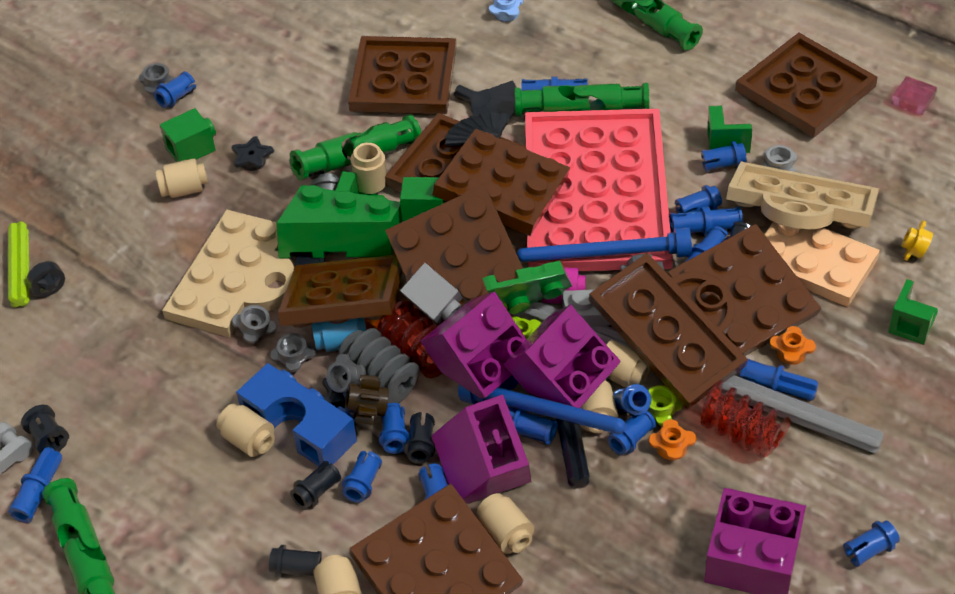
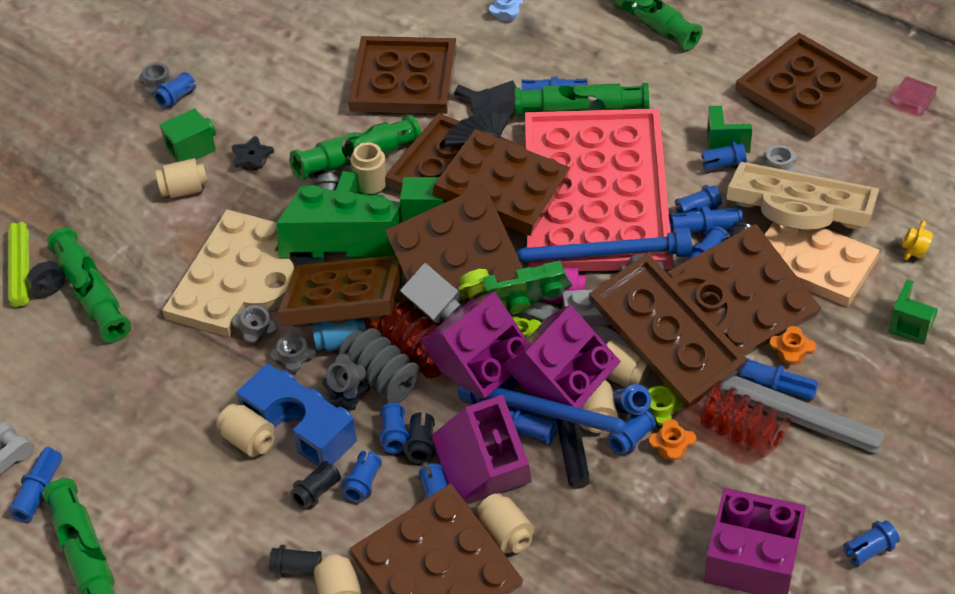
(44, 430): black bush -> none
(89, 285): none -> green piece
(366, 399): dark brown gear -> none
(472, 284): none -> lime plate

